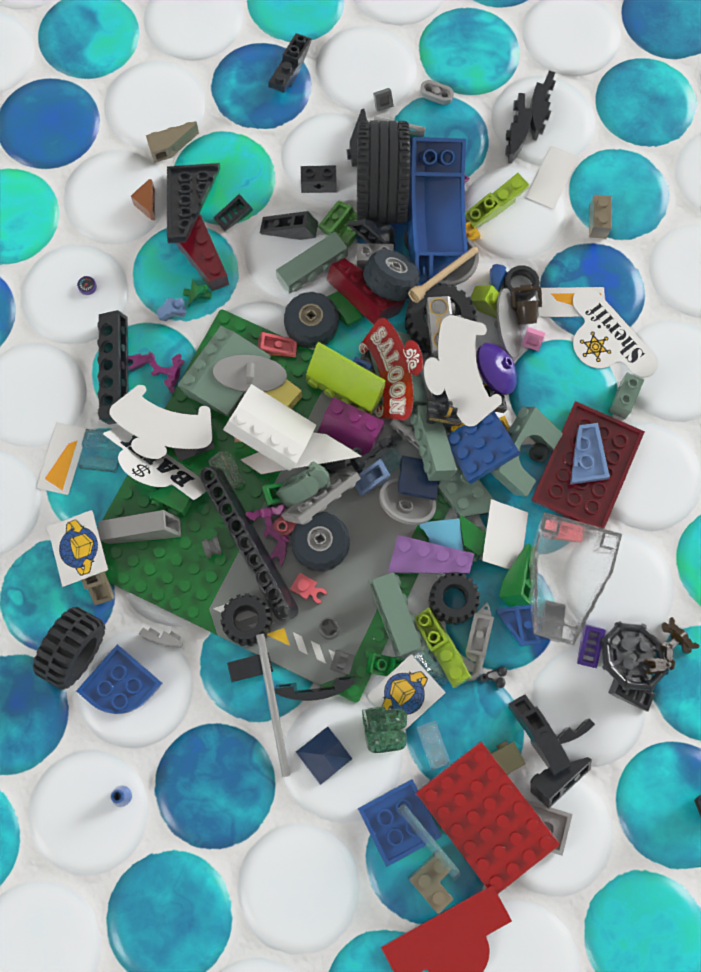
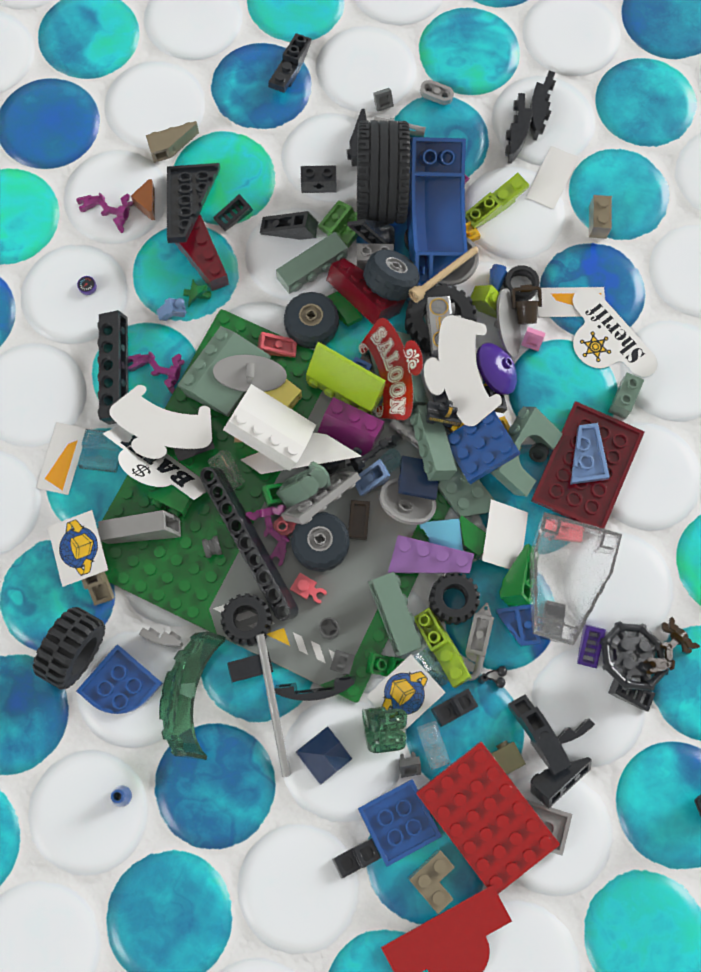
(122, 211): none -> magenta piece
(179, 694): none -> clear green windscreen
(356, 858): none -> black slope
(359, 519): none -> dark brown tile
(409, 766): none -> dark grey tile
(430, 843): clear light blue tile -> none
(454, 707): none -> black slope

